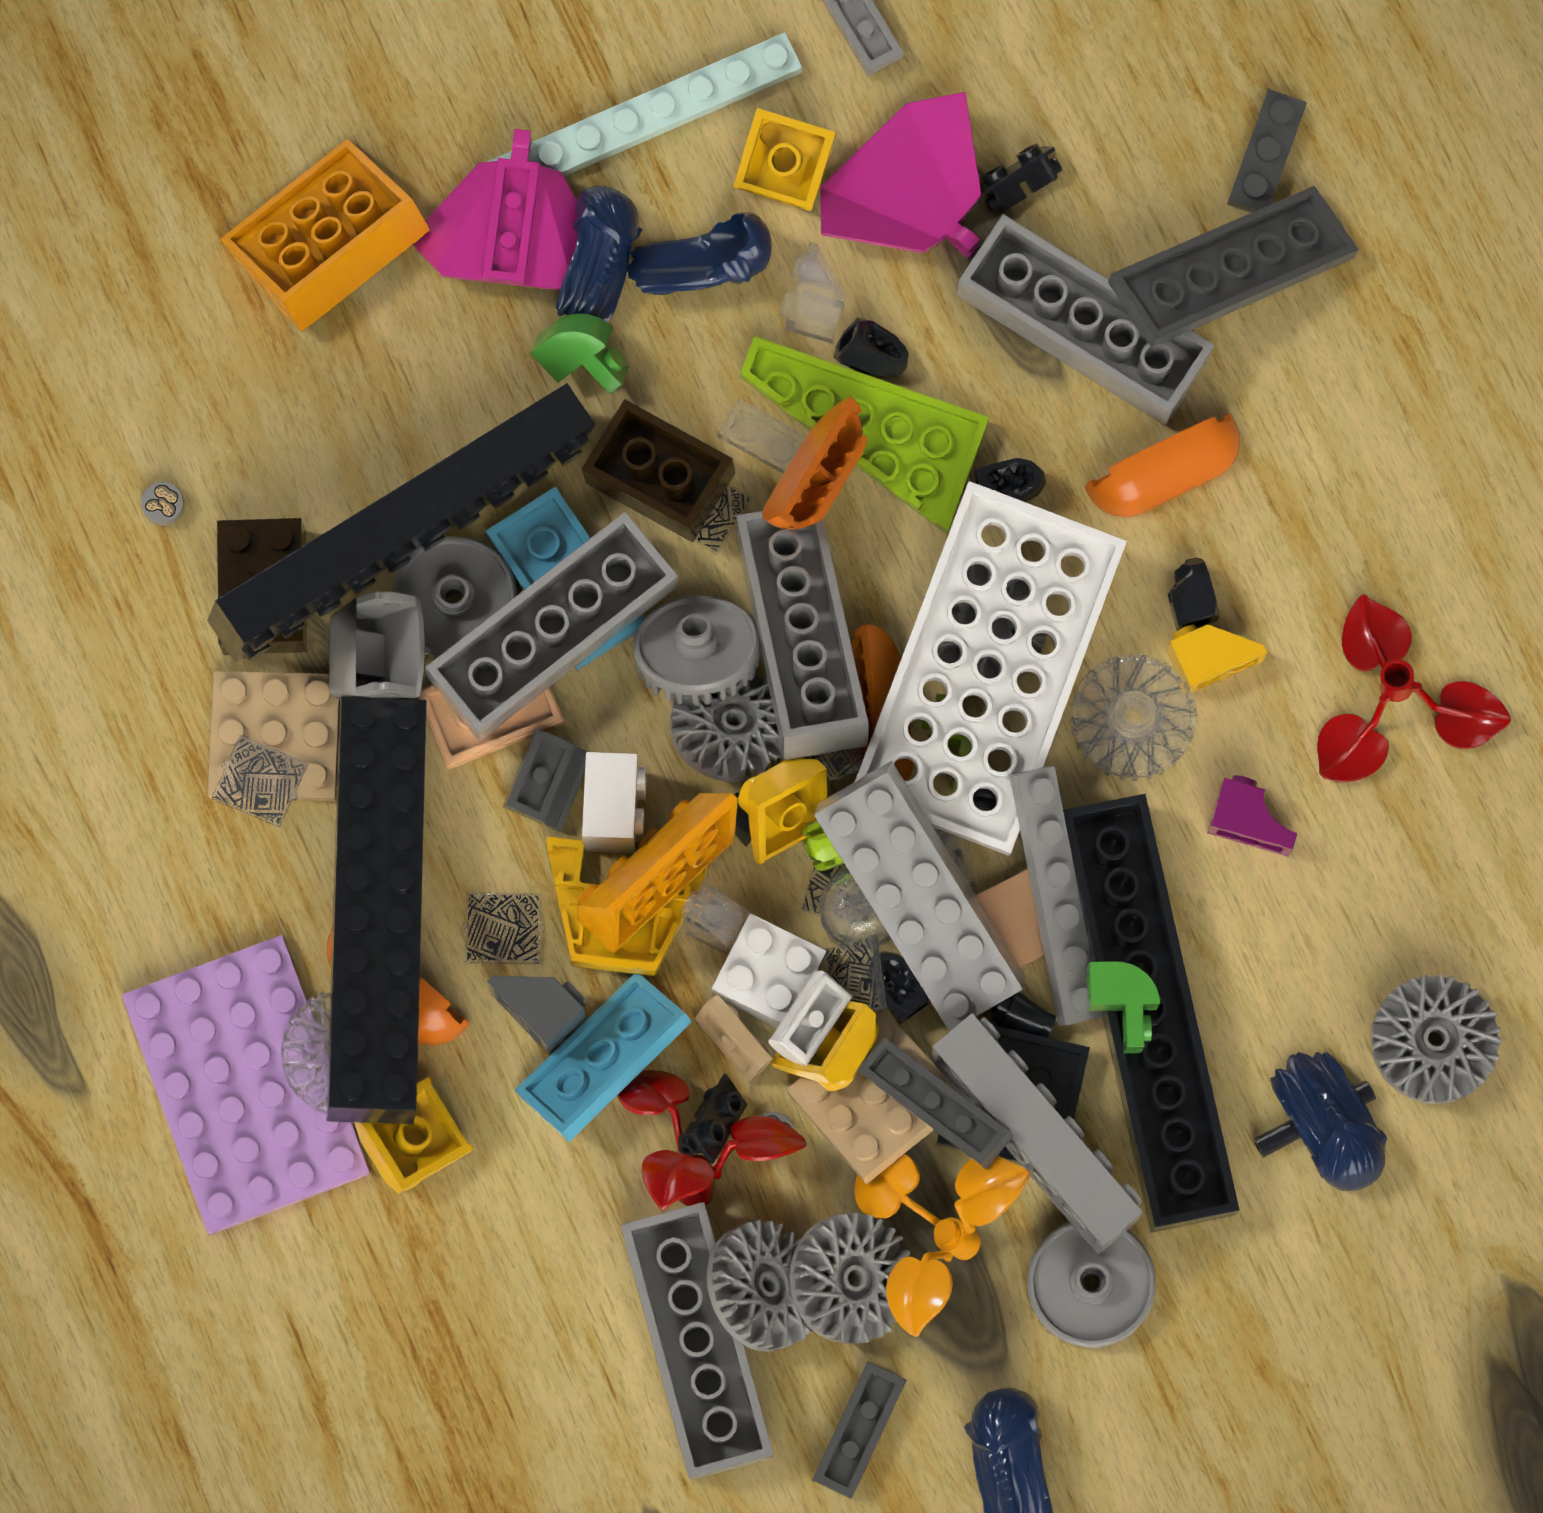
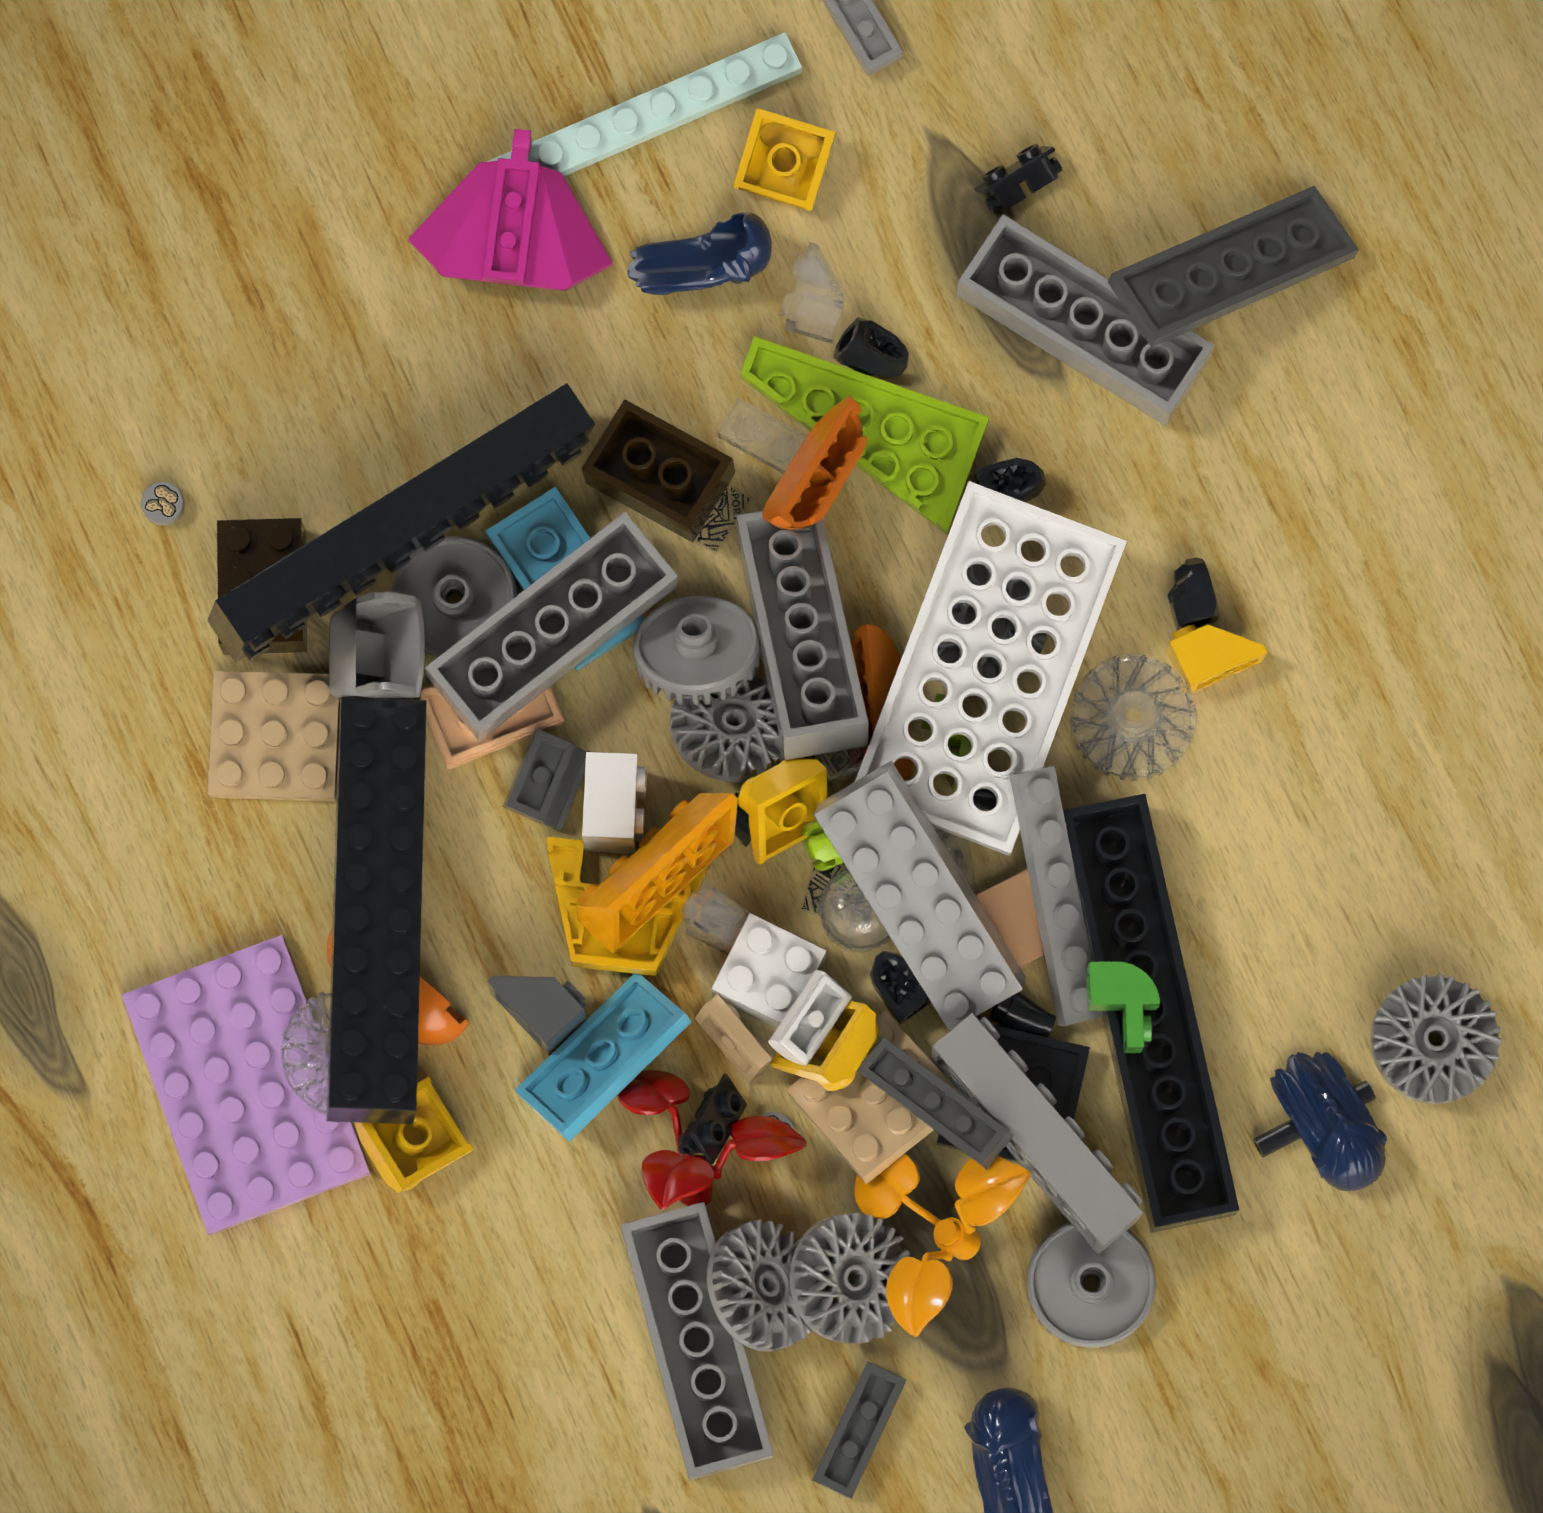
(259, 781): clear piece -> none
(325, 234): light orange slope -> none
(503, 928): clear piece -> none
(578, 342): bright green brick -> none
(599, 266): dark blue hair -> none
(859, 970): clear piece -> none
(909, 181): dark pink panel -> none
(1167, 468): orange brick -> none
(1243, 818): magenta arch -> none
(1267, 152): dark grey plate -> none
(1382, 637): red plant -> none

